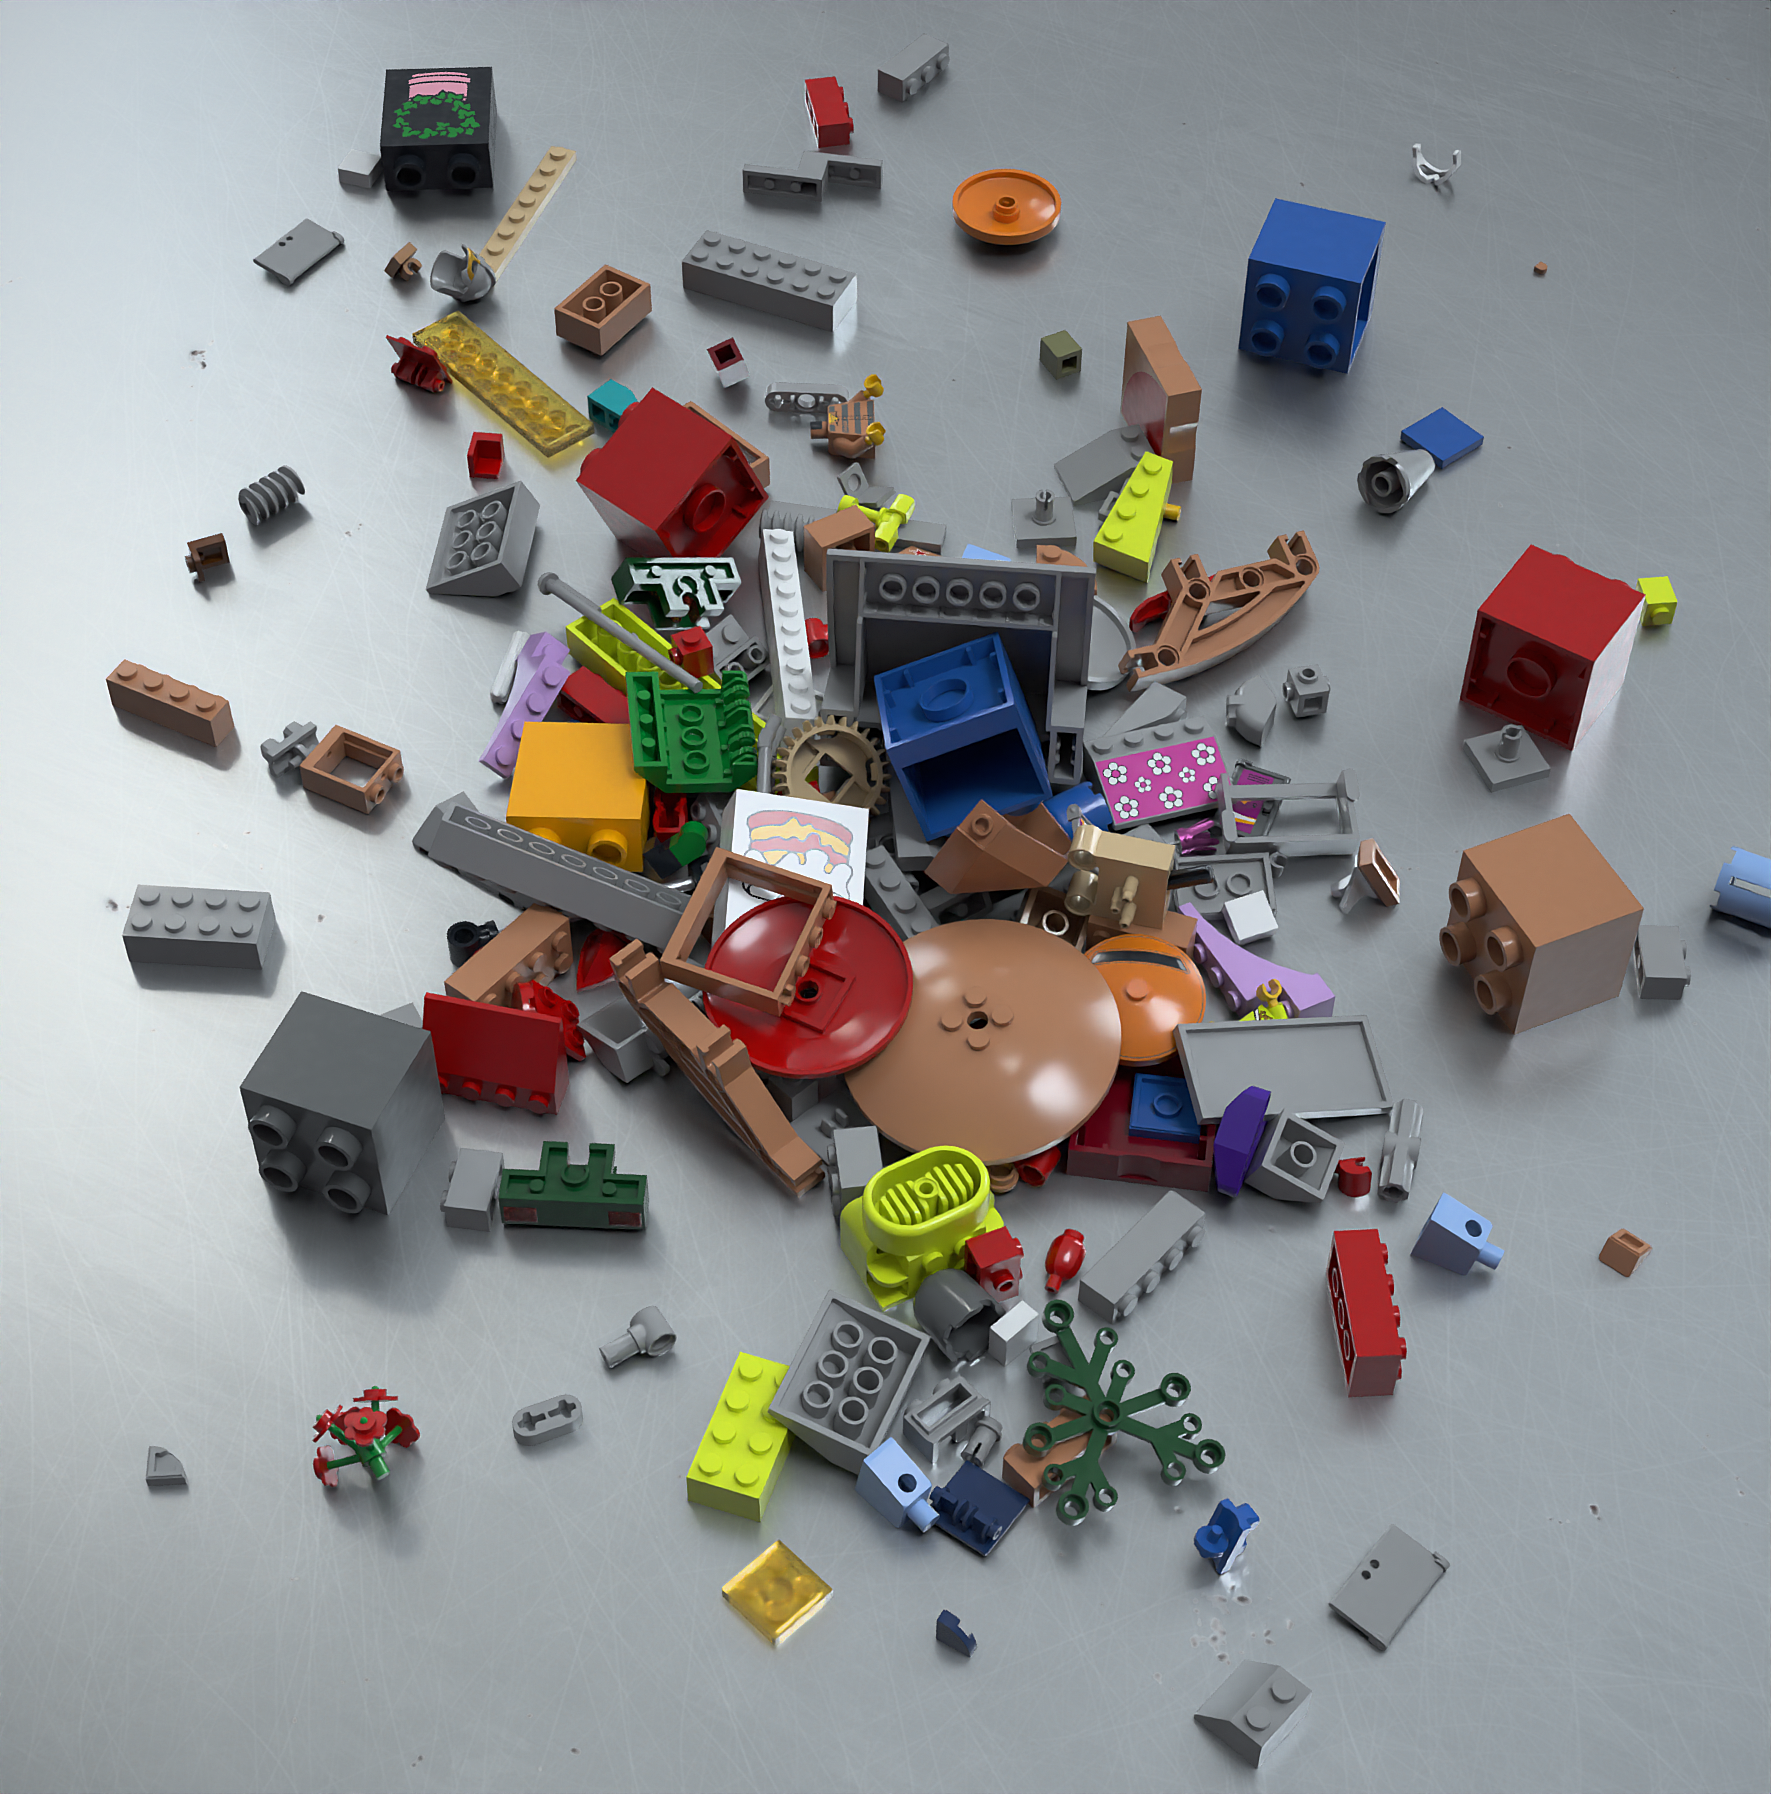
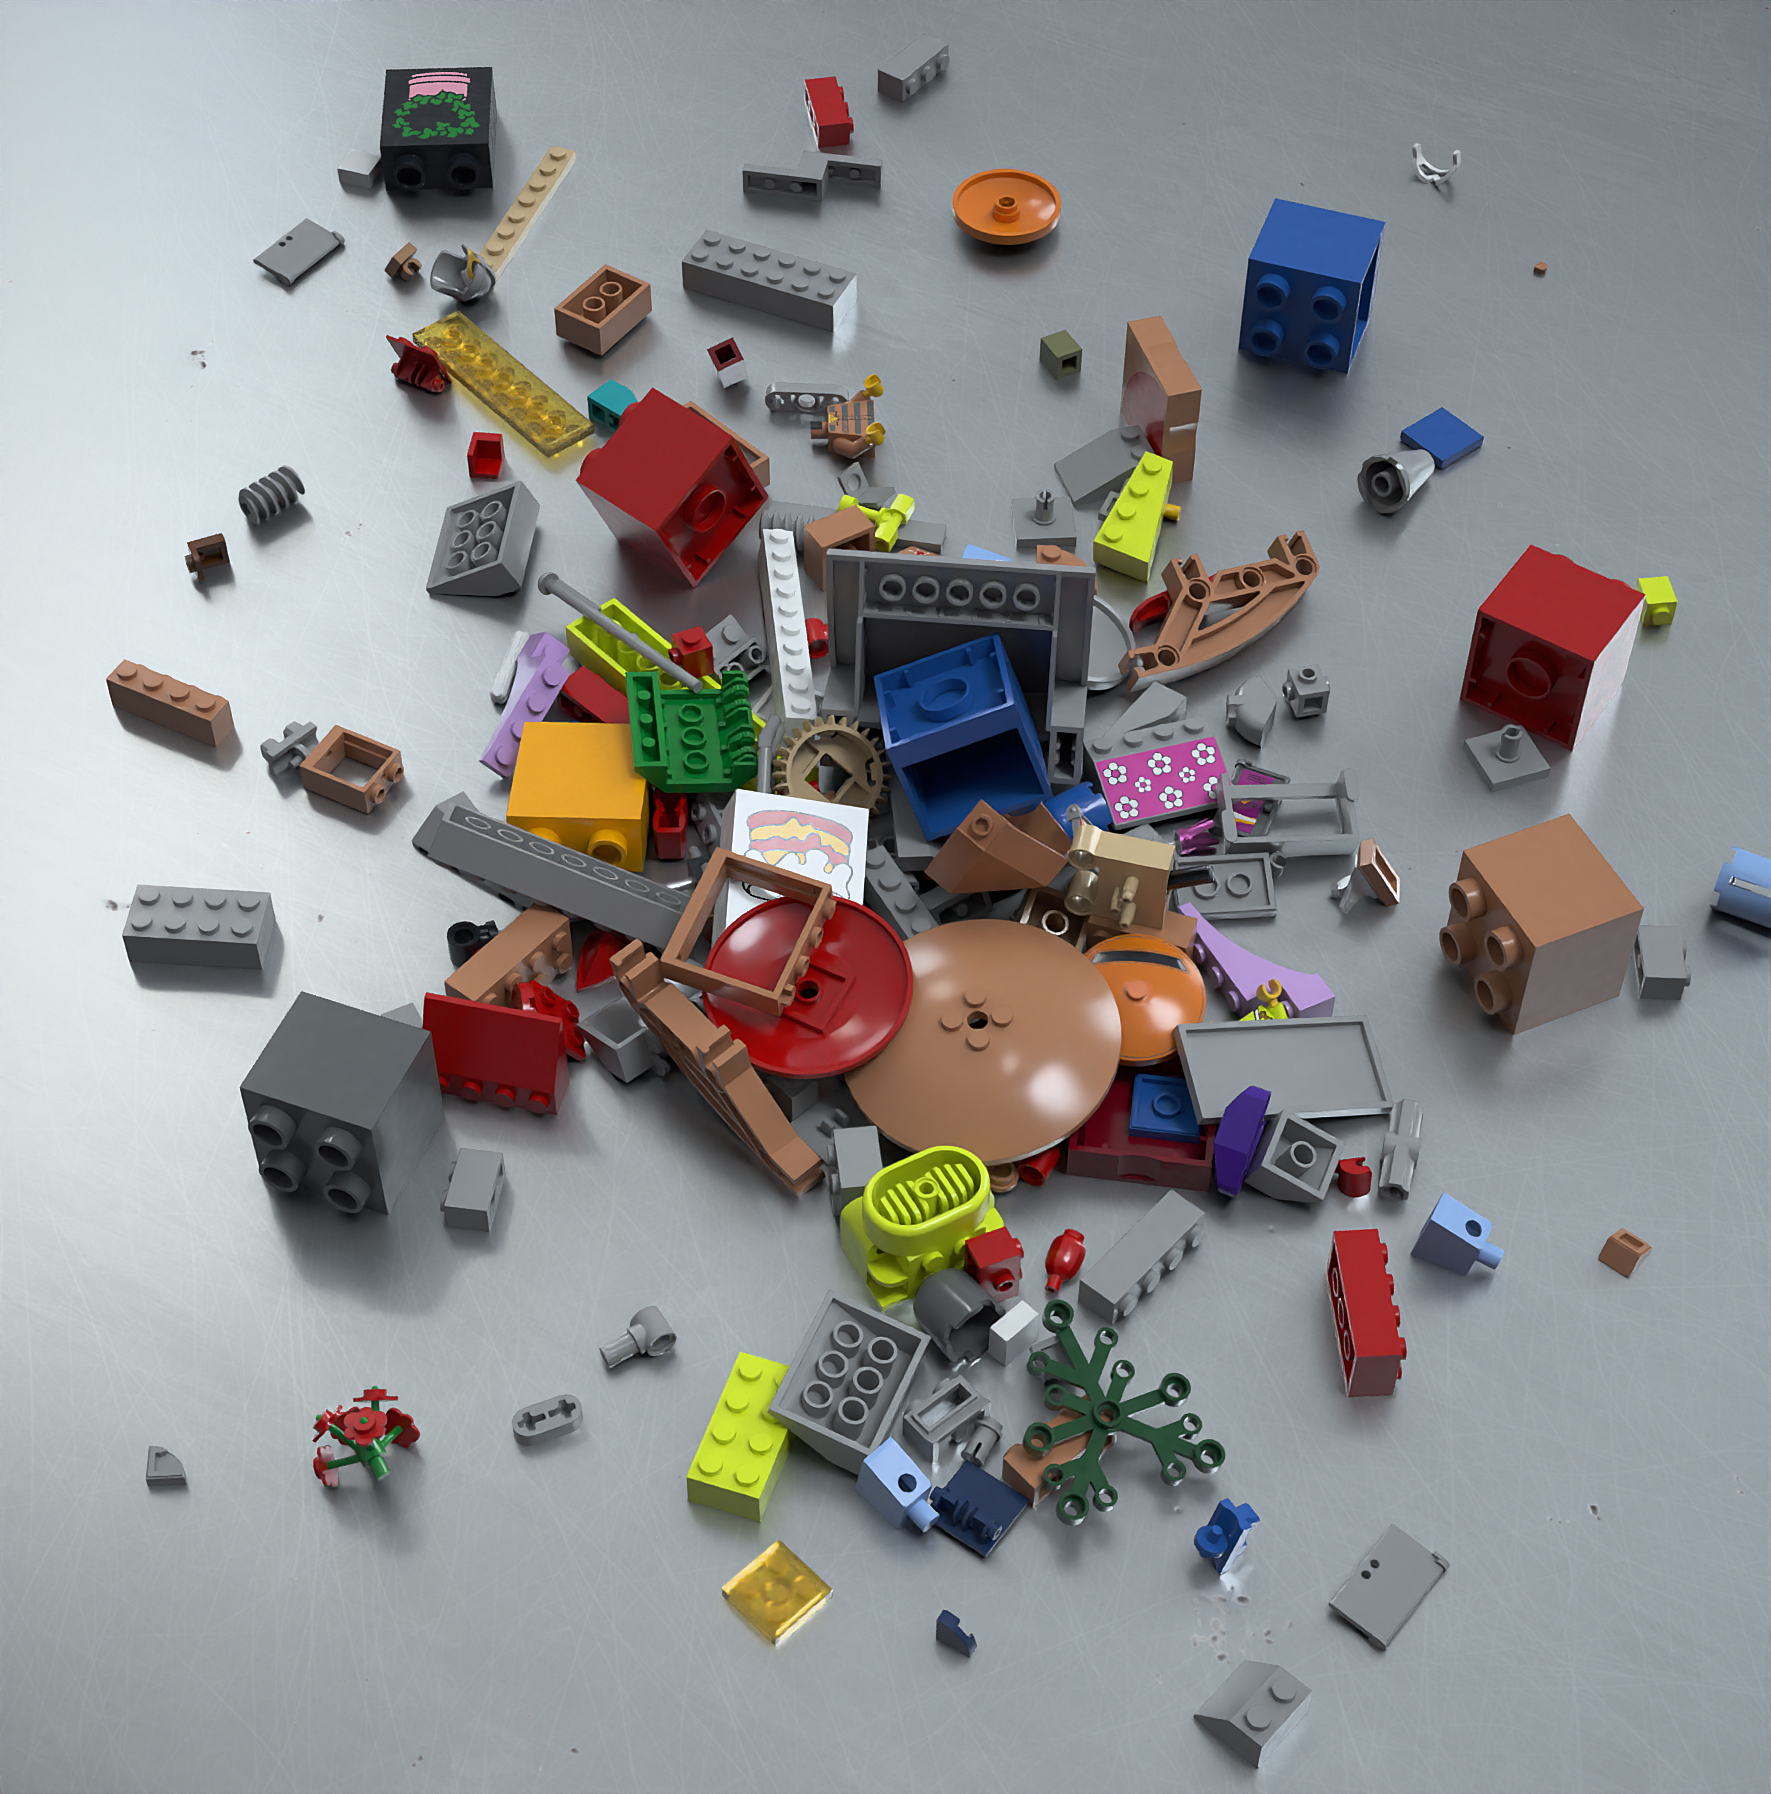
(573, 1192): dark green piece -> none
(676, 850): leg -> none
(677, 589): piece -> none
(1249, 918): white piece -> none

